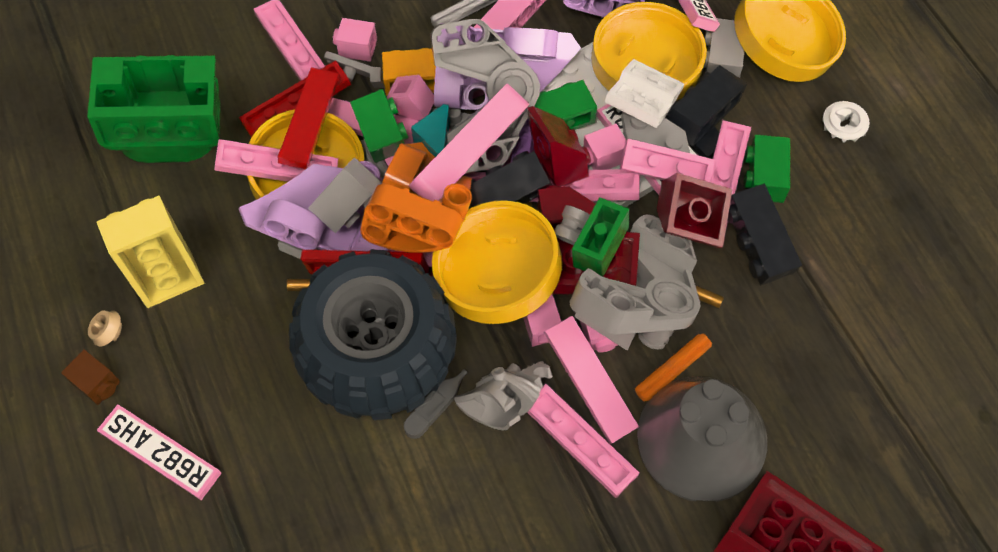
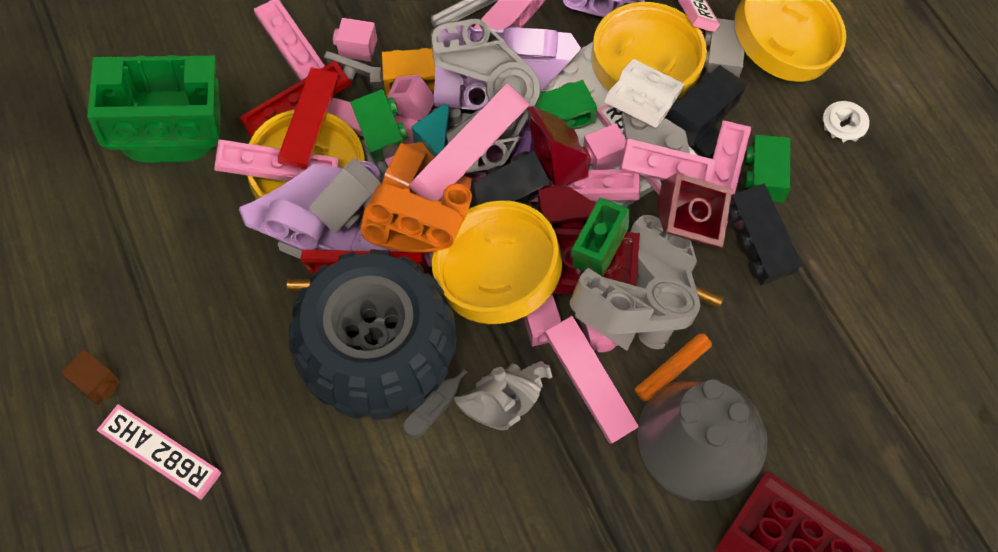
(105, 327): tan hat -> none
(150, 251): light yellow brick -> none
(571, 225): light grey wheel -> none
(583, 442): bright pink tile -> none

